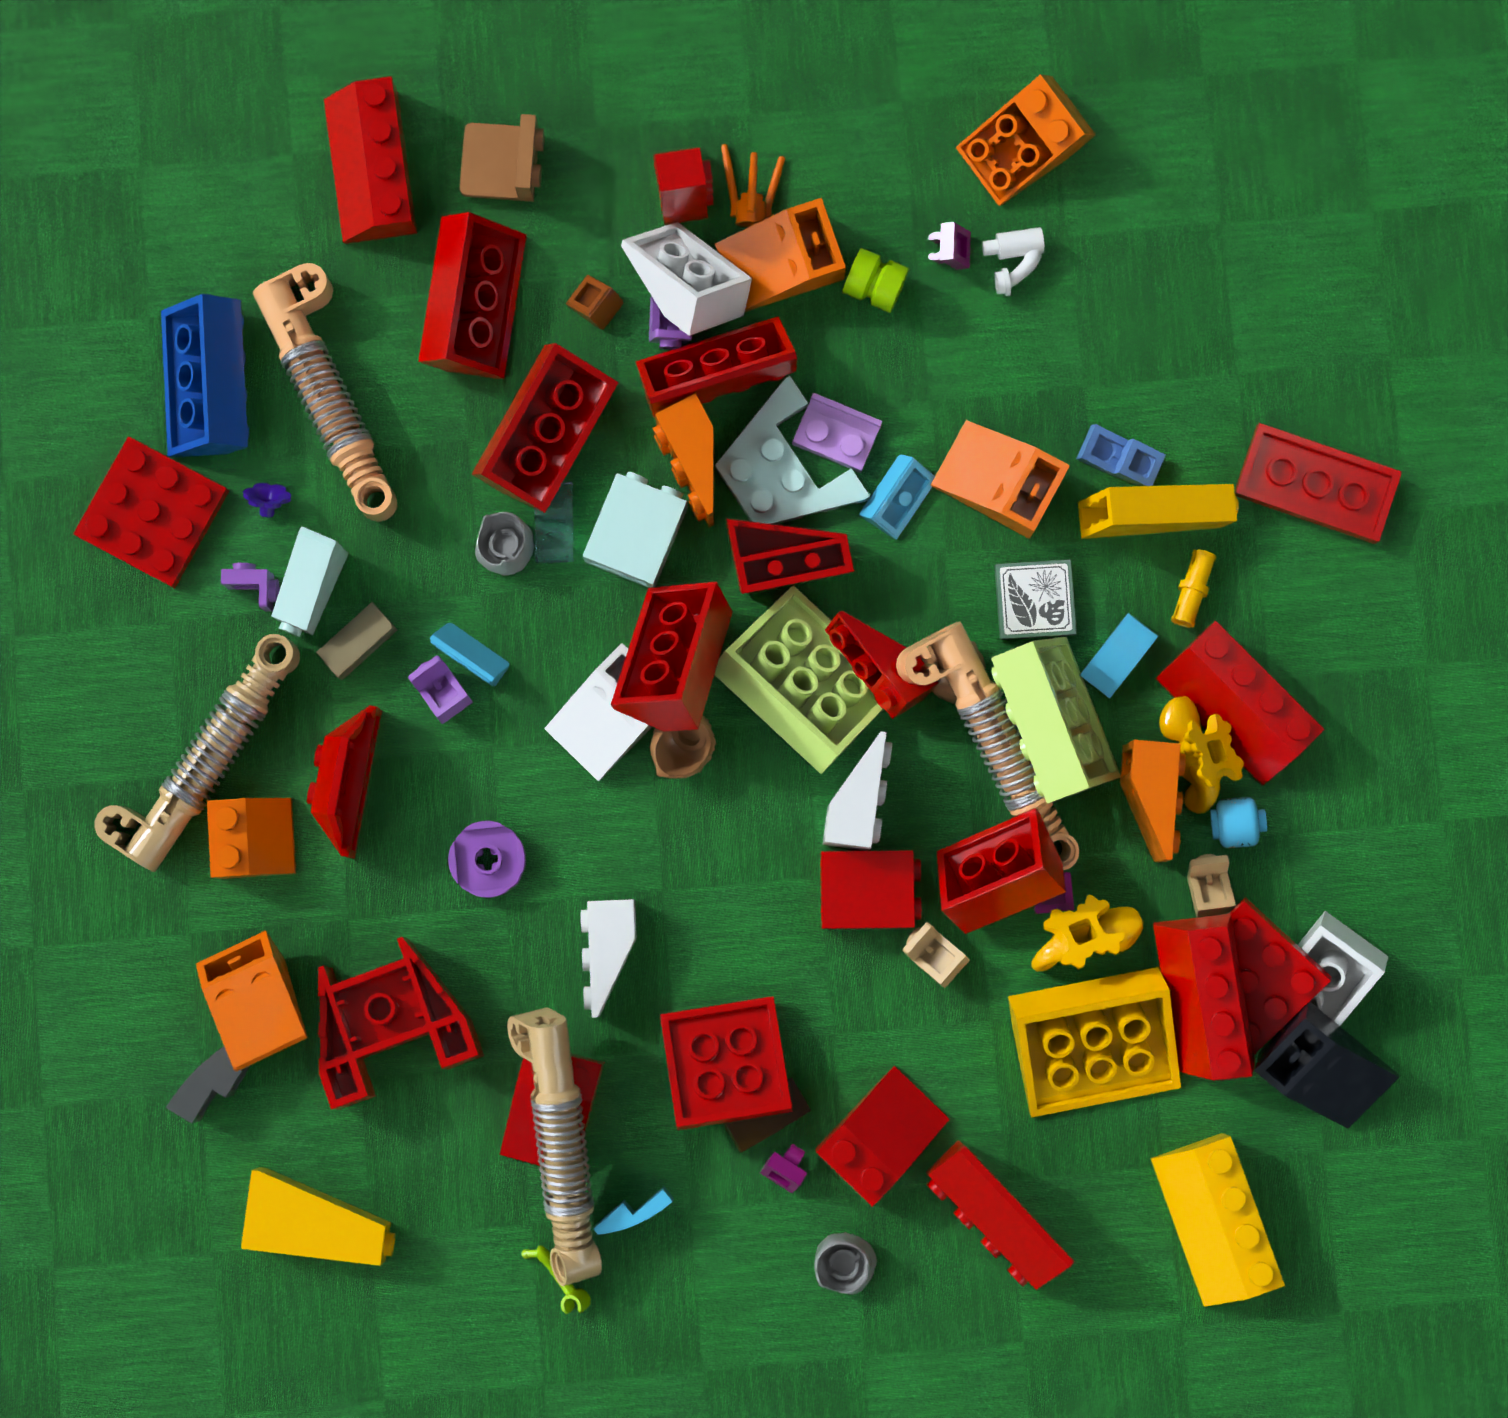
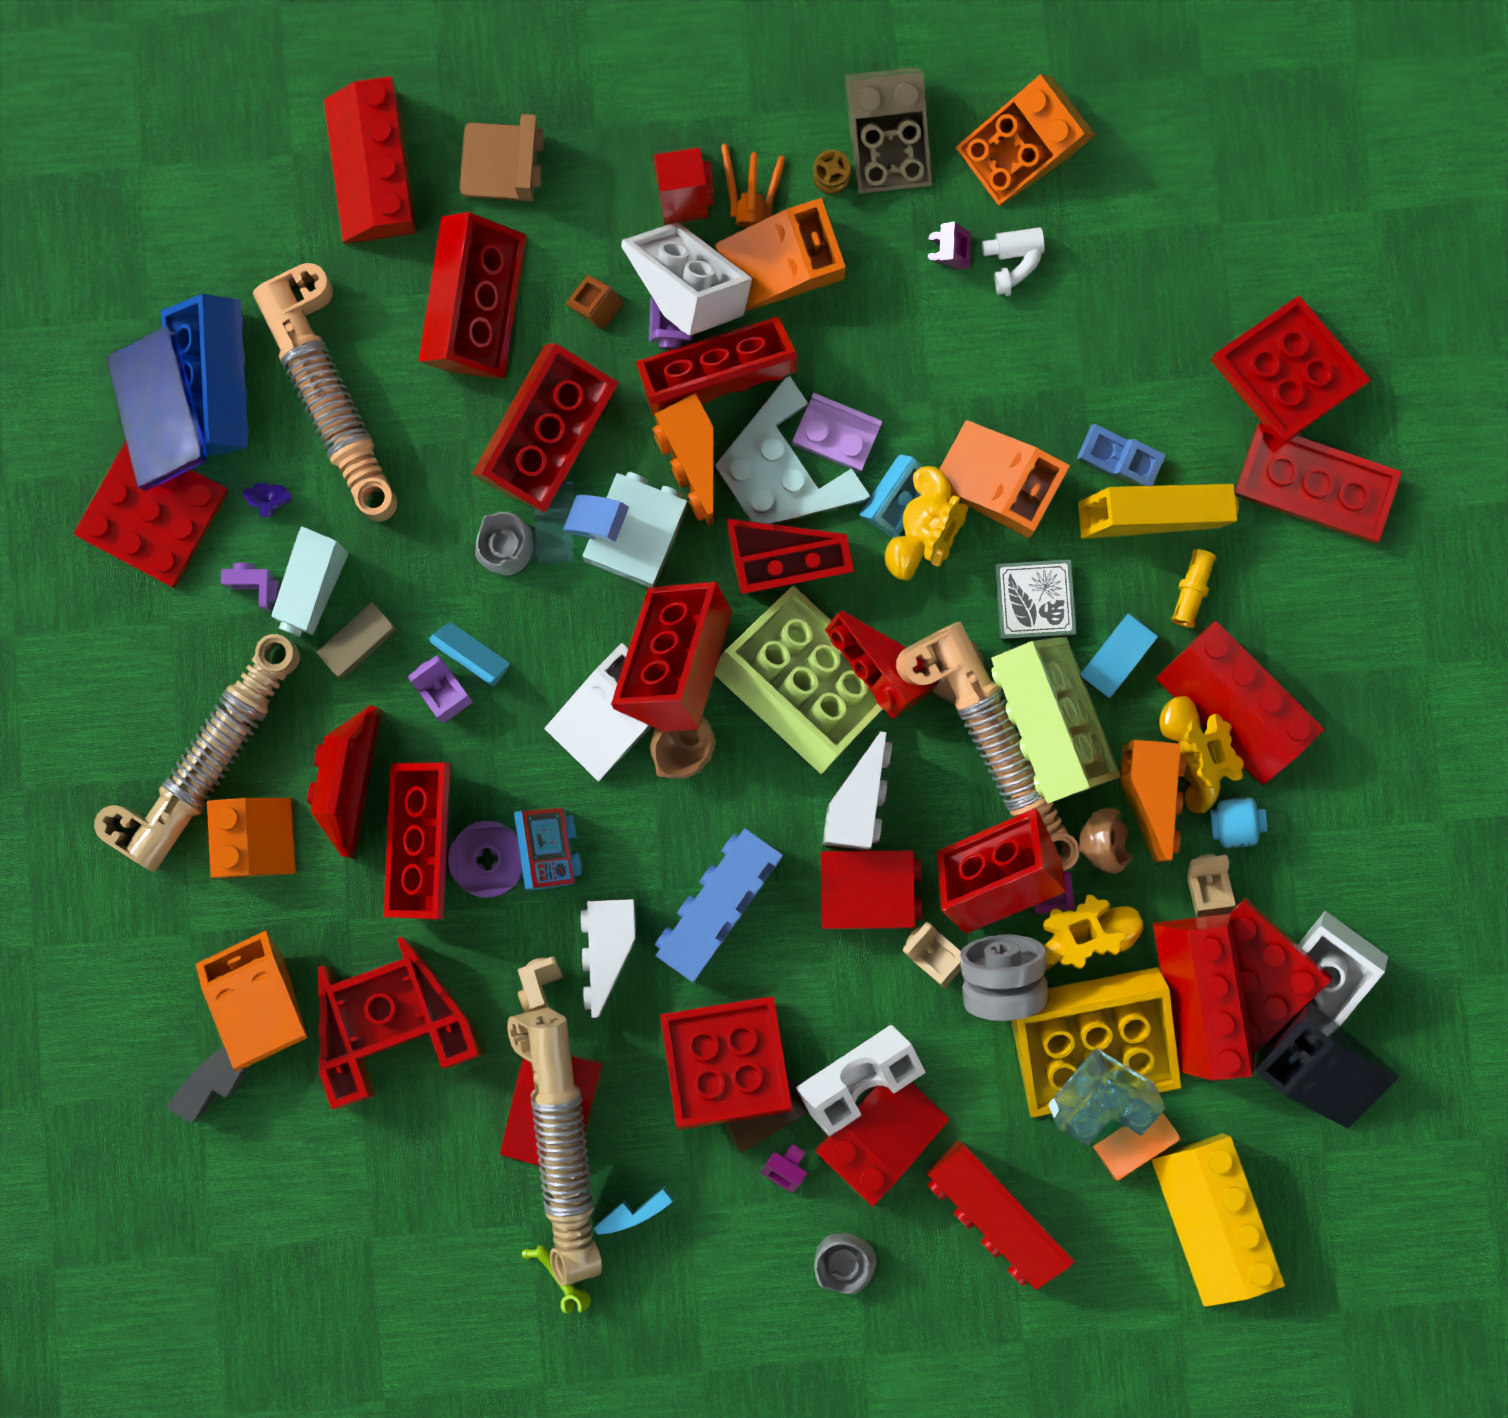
(156, 408): none -> clear blue tile
(308, 1223): yellow slope -> none
(417, 840): none -> red slope
(533, 976): none -> tan bracket
(547, 848): none -> slope
(596, 517): none -> medium blue slope
(718, 905): none -> medium blue wedge
(833, 164): none -> pearl gold wheel
(875, 280): lime wheel -> none
(880, 1061): none -> white arch
(888, 129): none -> dark tan slope
(928, 525): none -> yellow animal
(1004, 977): none -> light grey wheel
(1102, 1092): none -> clear light blue brick
(1104, 841): none -> medium nougat hair
(1127, 1150): none -> orange slope
(1290, 370): none -> red plate

